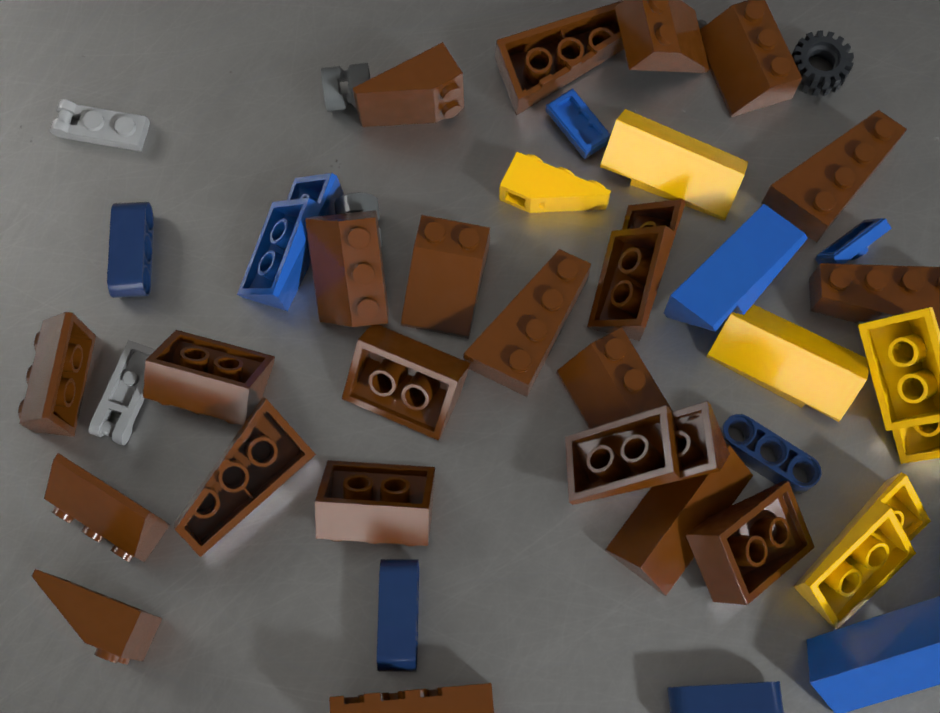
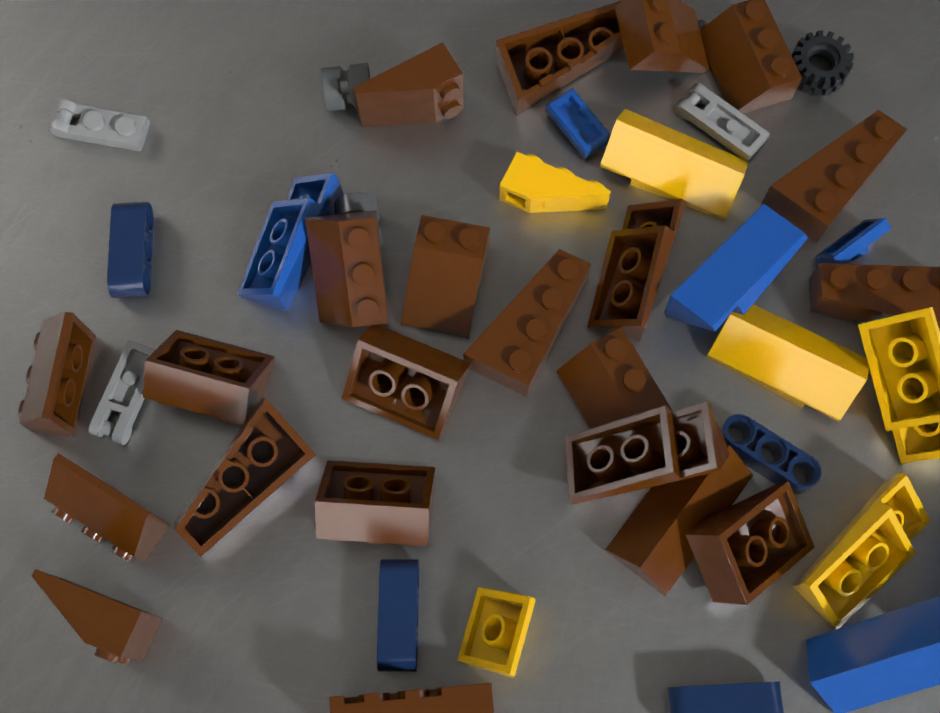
(496, 631): none -> yellow slope
(722, 121): none -> light grey plate

